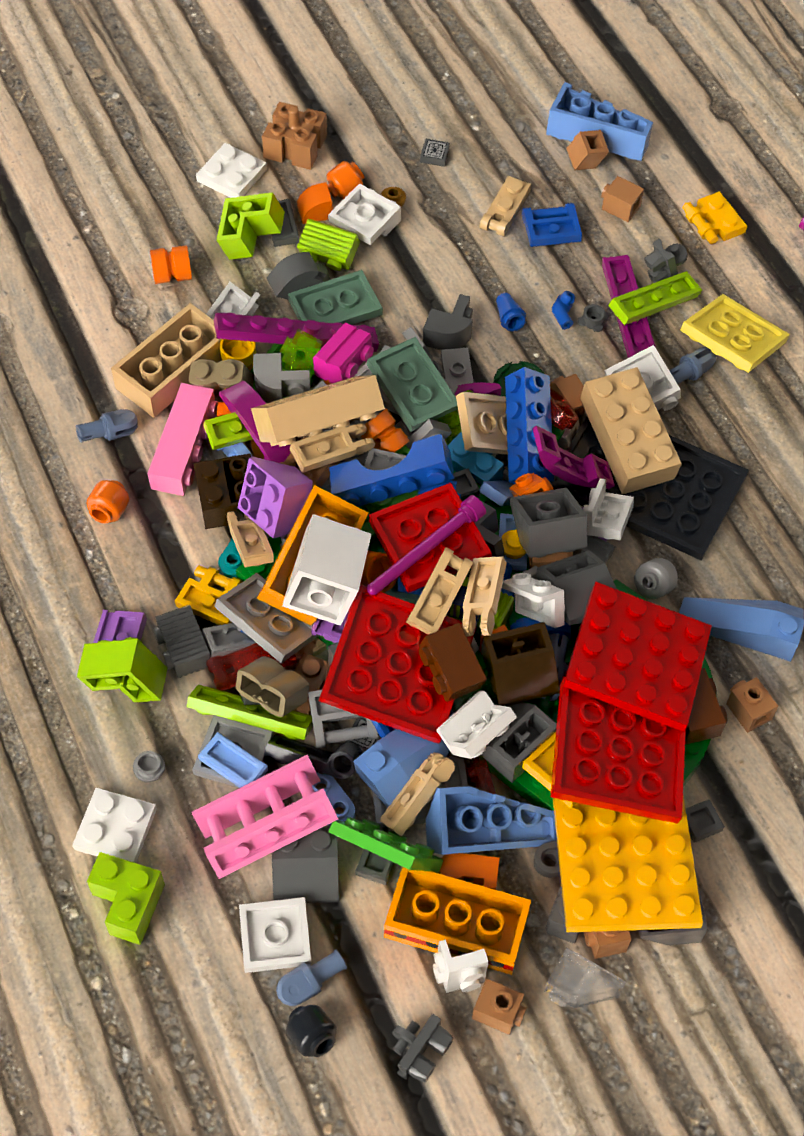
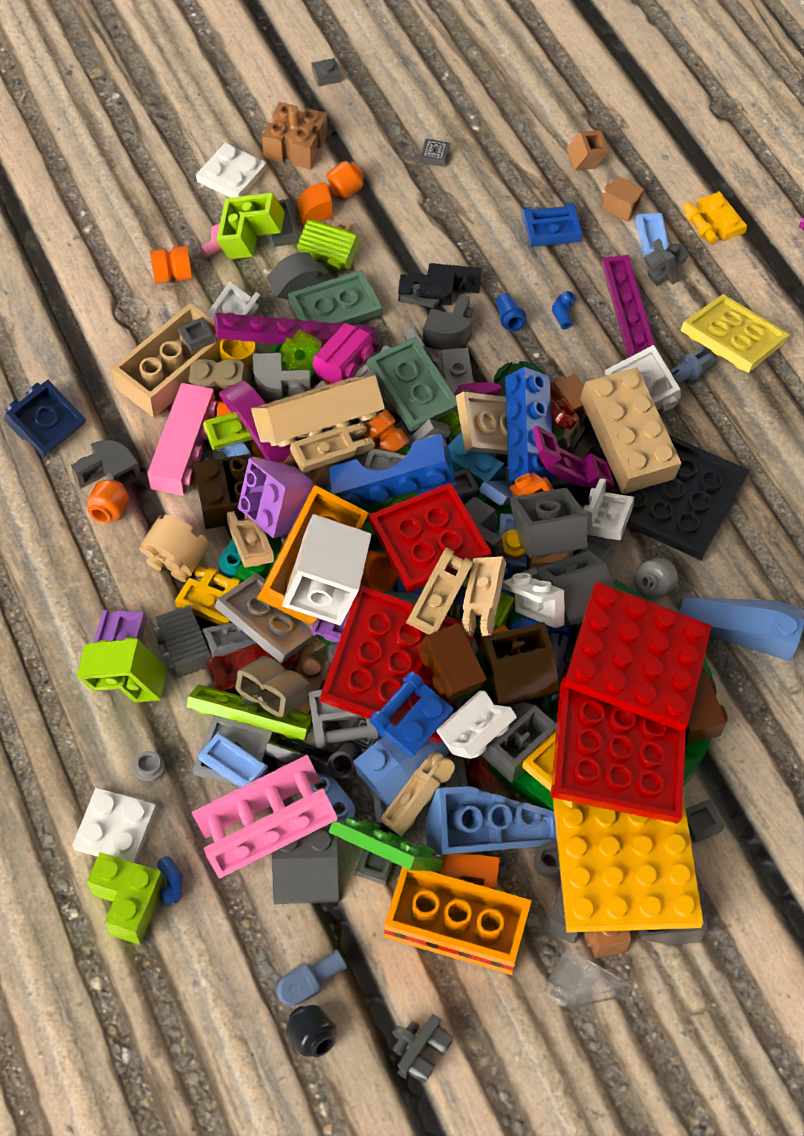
(43, 417): none -> dark blue plate
(107, 460): none -> dark grey brick
(110, 426): sand blue arm -> none
(174, 547): none -> tan brick
(174, 880): none -> blue arm
(196, 334): none -> dark grey tile
(212, 246): none -> bright pink arm
(274, 934): white plate -> none
(326, 72): none -> dark grey plate
(366, 214): white plate -> none
(395, 194): pearl gold plate -> none
(419, 722): none -> blue plate
(438, 284): none -> black plate
(459, 972): white bracket -> none
(470, 510): magenta piece -> none
(499, 1007): medium nougat brick -> none
(506, 206): tan plate -> none
(577, 112): medium blue wedge -> none
(593, 317): dark grey plate -> none
(651, 228): none -> light blue tile
(655, 298): lime plate -> none
(751, 704): medium nougat brick -> none

